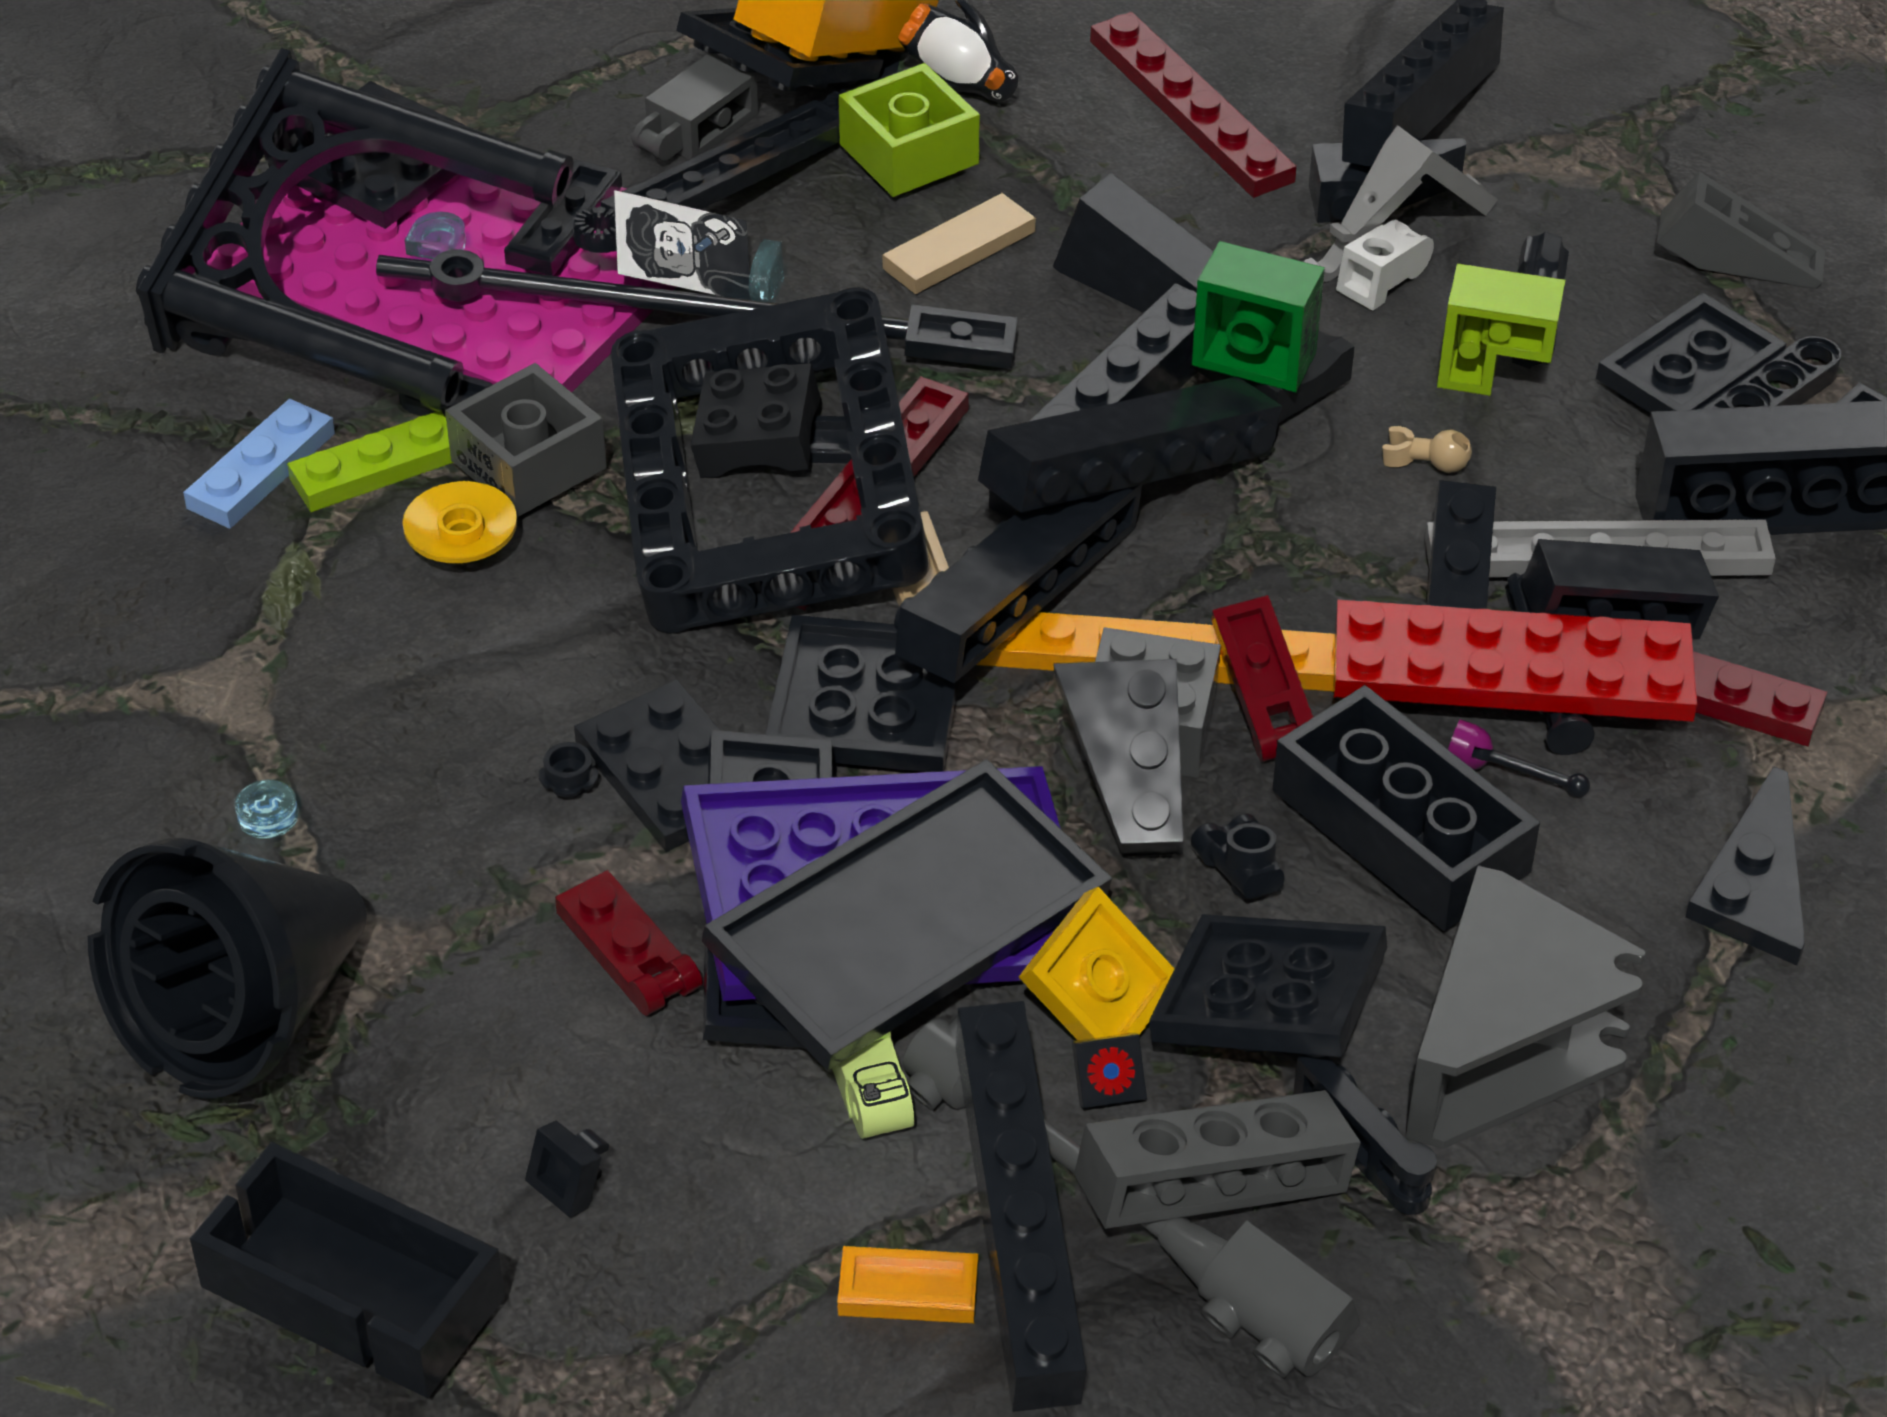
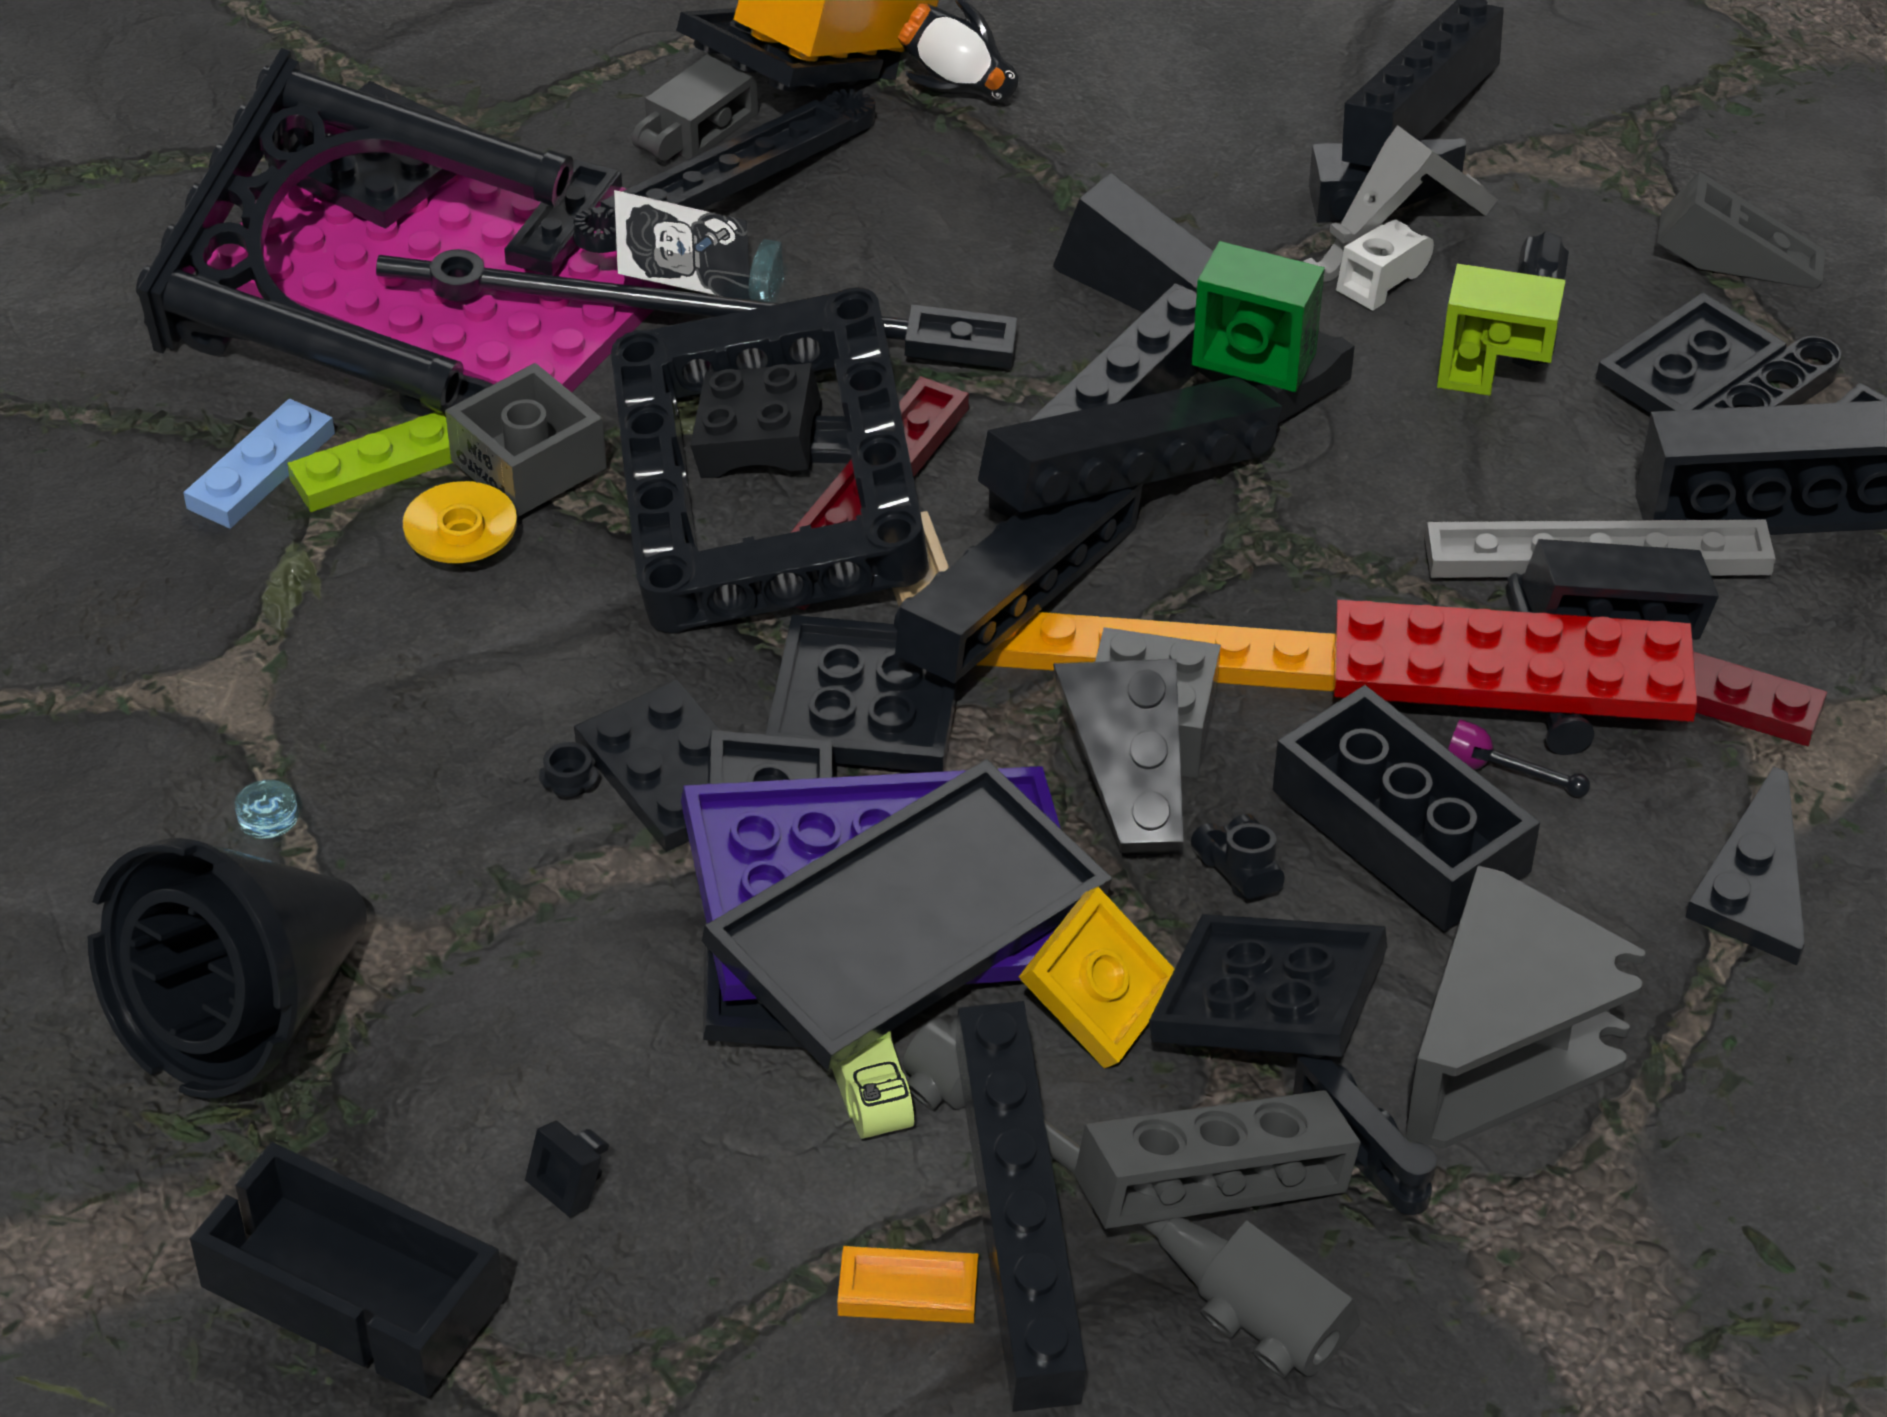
(435, 234): clear light blue tile -> none
(627, 942): dark red plate -> none
(909, 129): lime brick -> none
(958, 243): tan tile -> none
(1109, 1070): black tile -> none
(1193, 104): dark red plate -> none
(1261, 670): dark red plate -> none
(1446, 451): tan arm -> none
(1461, 545): black plate -> none

